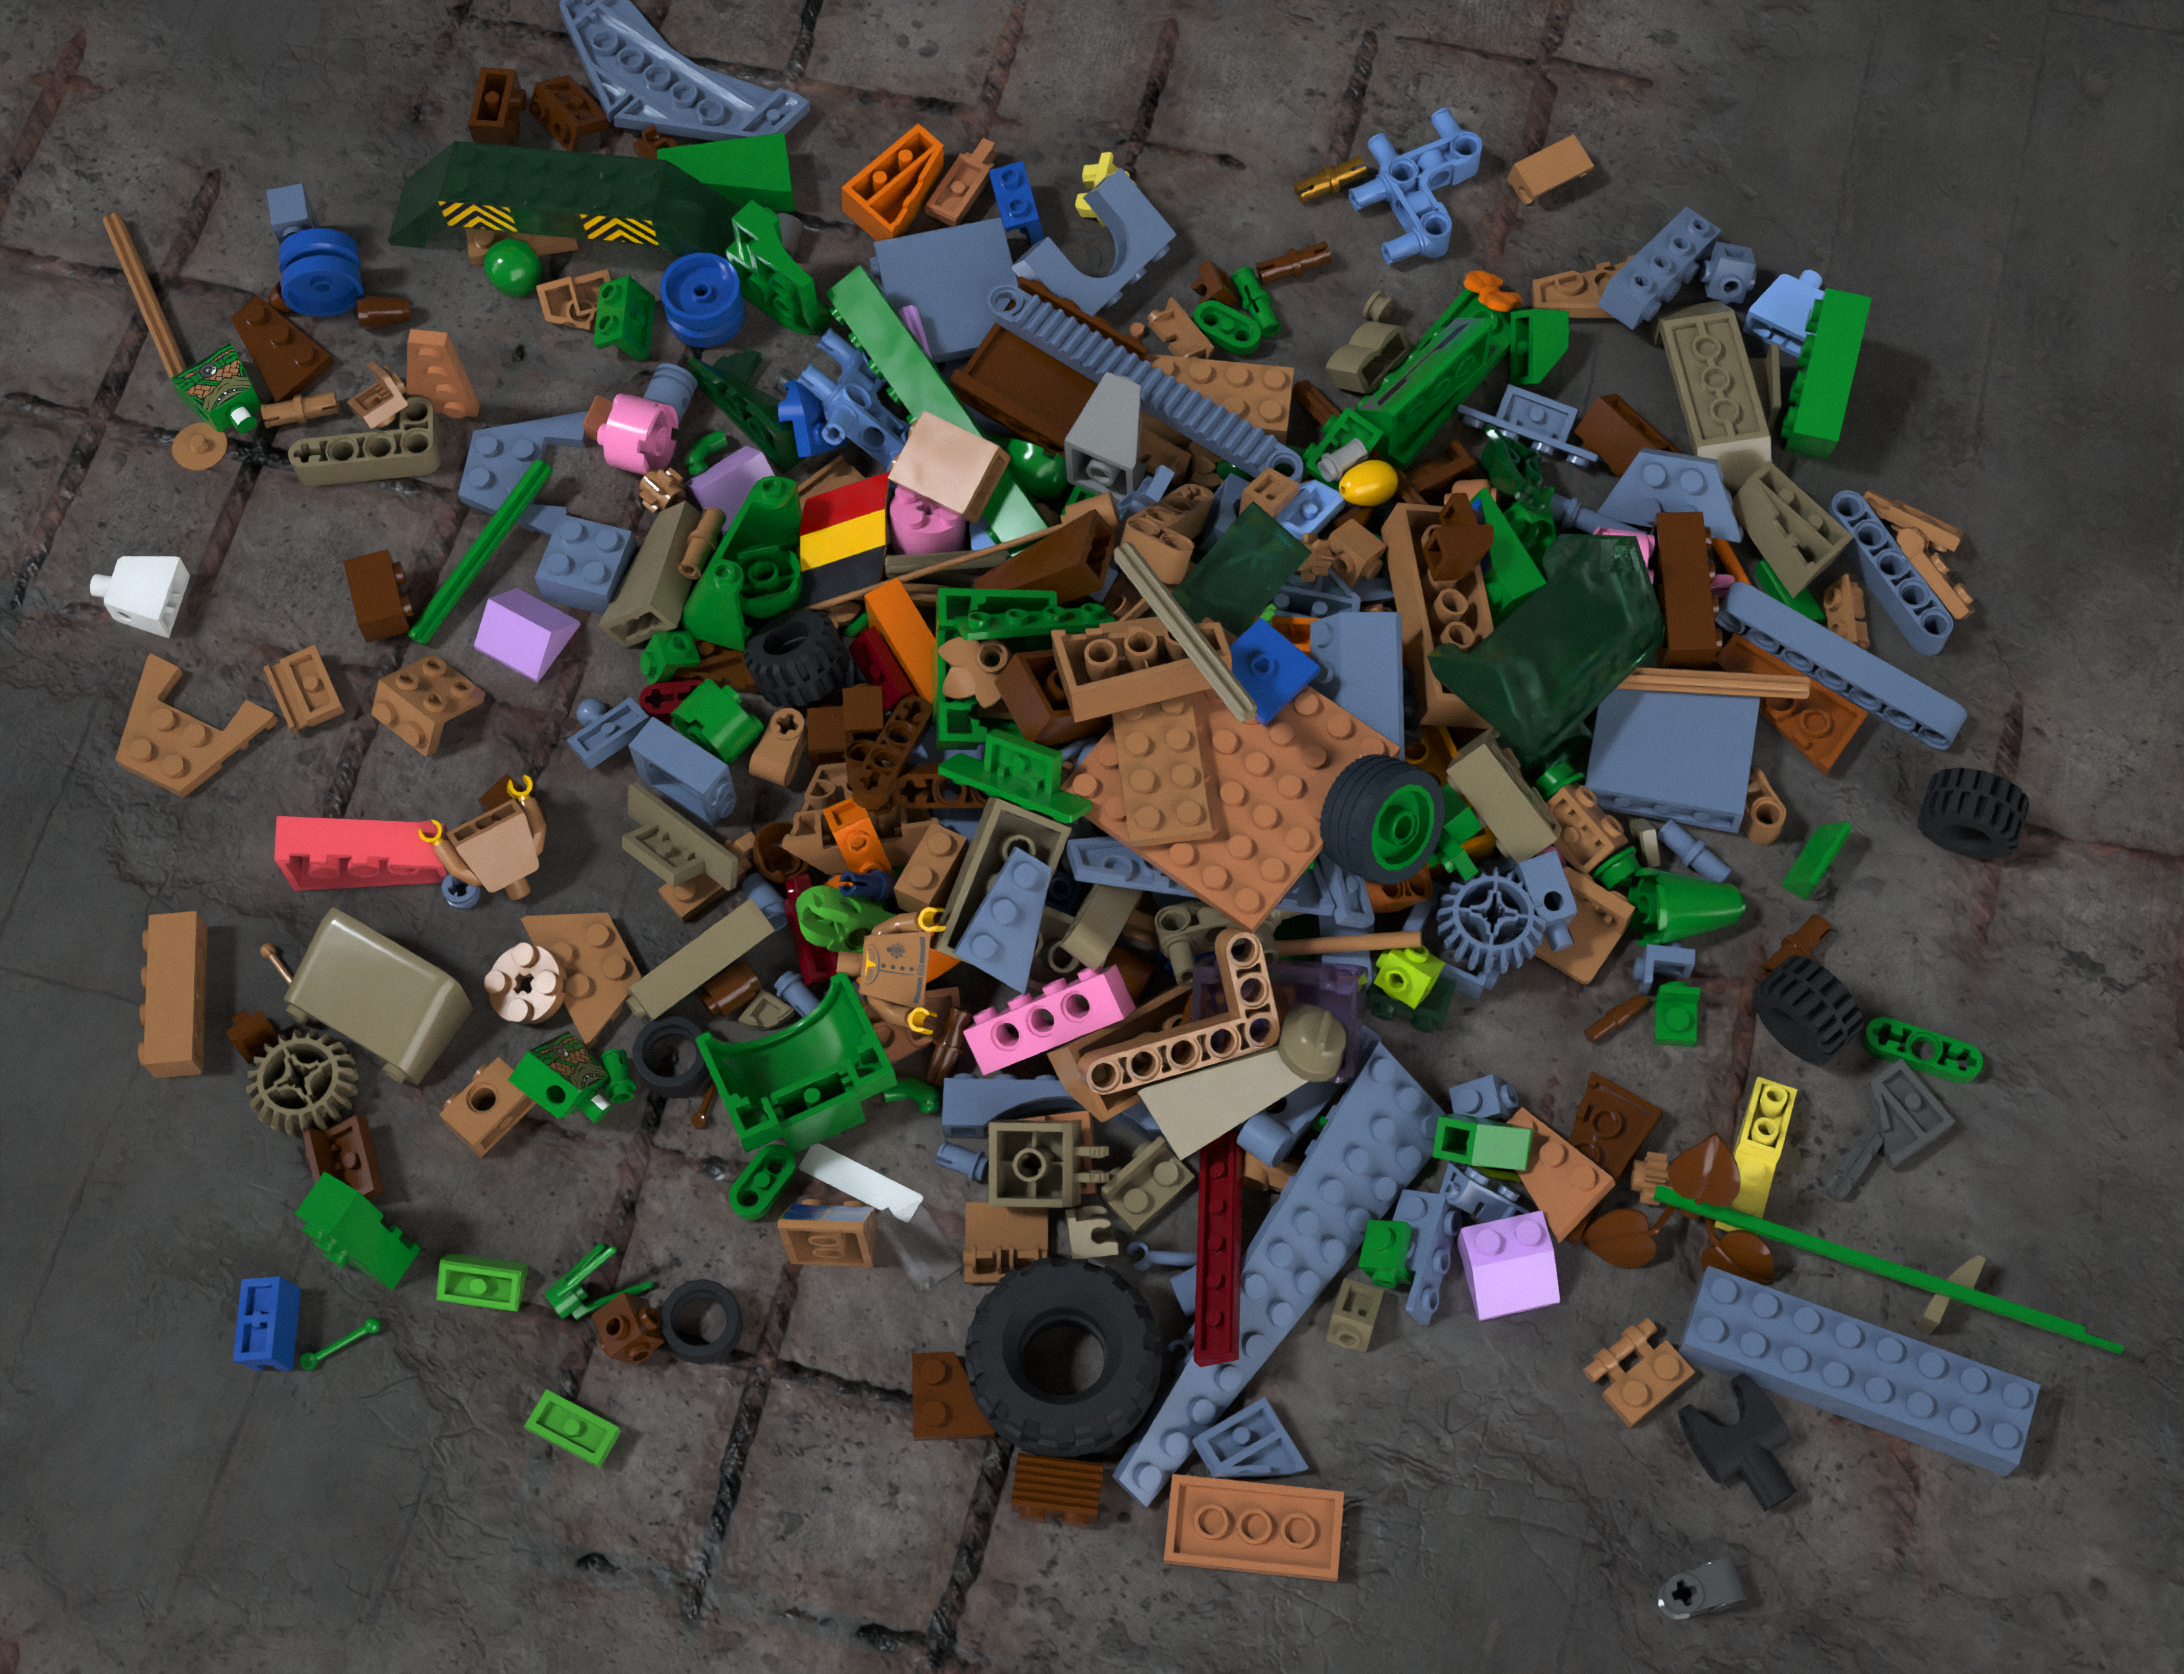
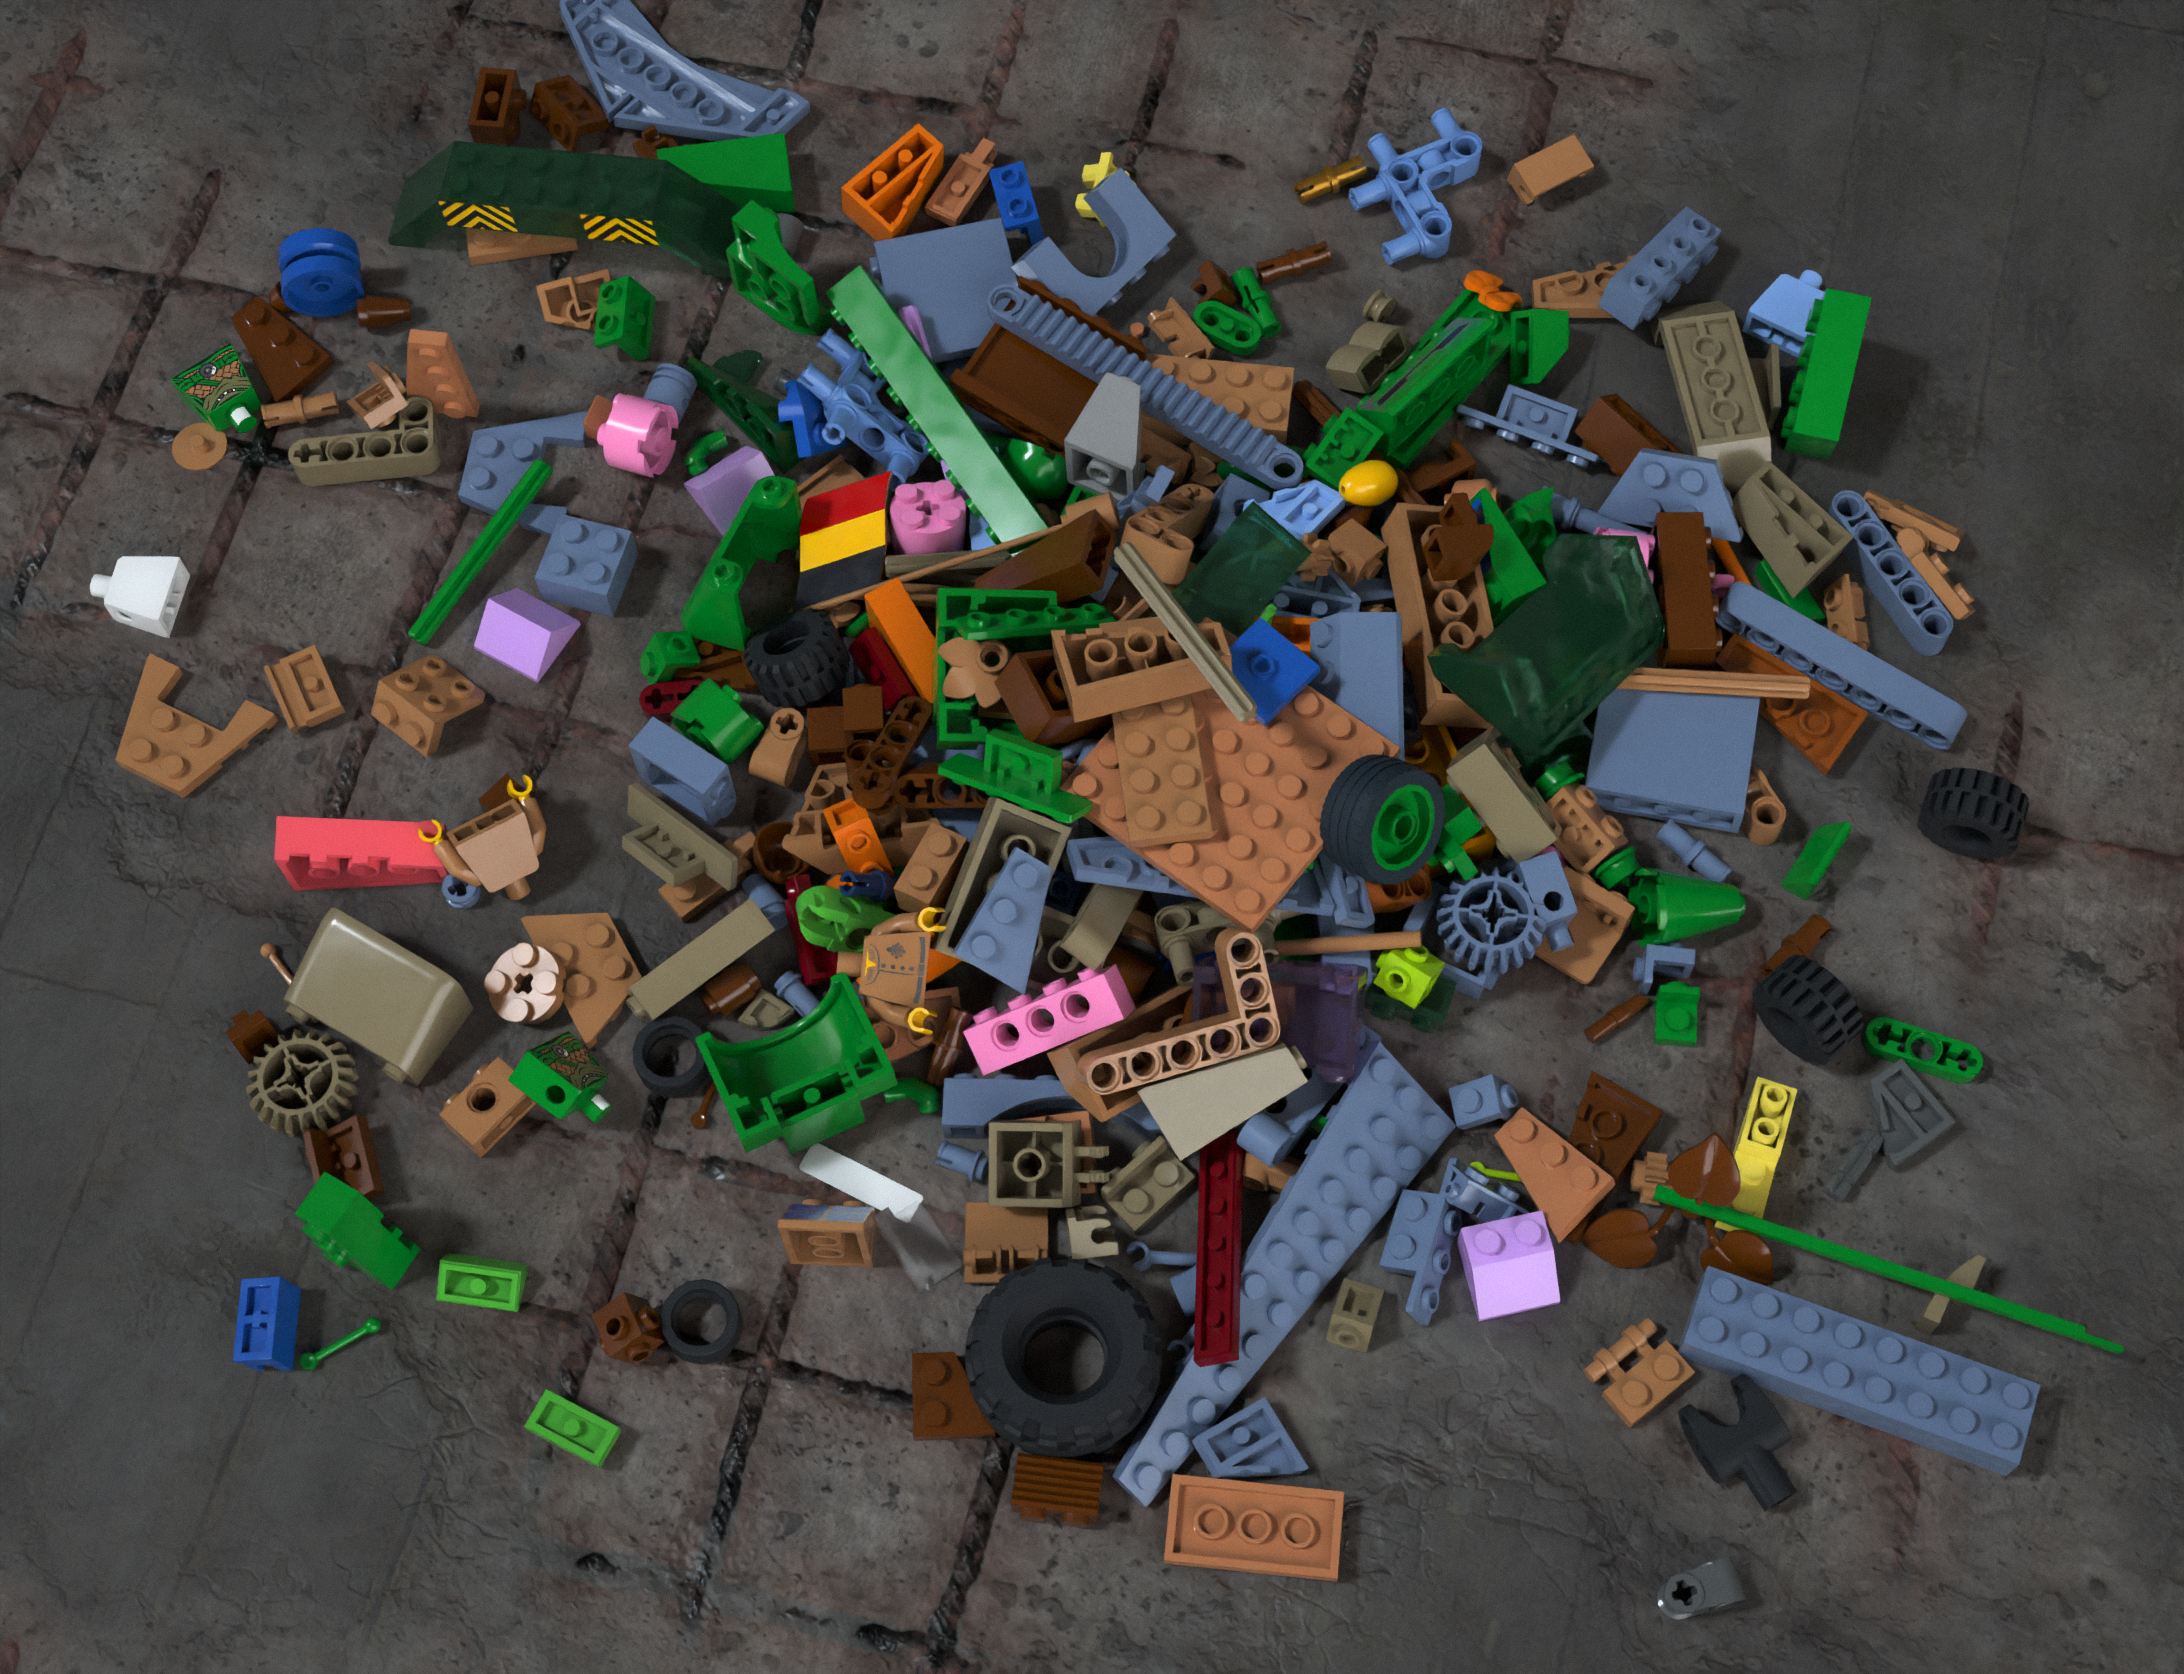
(144, 294): medium nougat axle -> none
(174, 995): medium nougat brick -> none
(290, 211): sand blue brick -> none
(378, 595): reddish brown brick -> none
(513, 267): green hair -> none
(568, 1293): green plant -> none
(604, 730): sand blue plate -> none
(619, 1084): green pin -> none
(653, 588): dark tan slope -> none
(662, 489): medium nougat gear -> none
(702, 543): medium nougat pin -> none
(703, 300): blue wheel -> none
(760, 1182): green plate -> none
(770, 581): green cylinder -> none
(949, 467): brick -> none
(1270, 491): medium nougat bracket -> none
(1312, 1042): dark tan piece -> none
(1335, 464): light grey pin -> none
(1386, 1252): green bracket -> none
(1482, 1142): green slope -> none
(1513, 468): dark green animal -> none
(1647, 836): dark tan tile -> none
(1729, 273): sand blue brick -> none

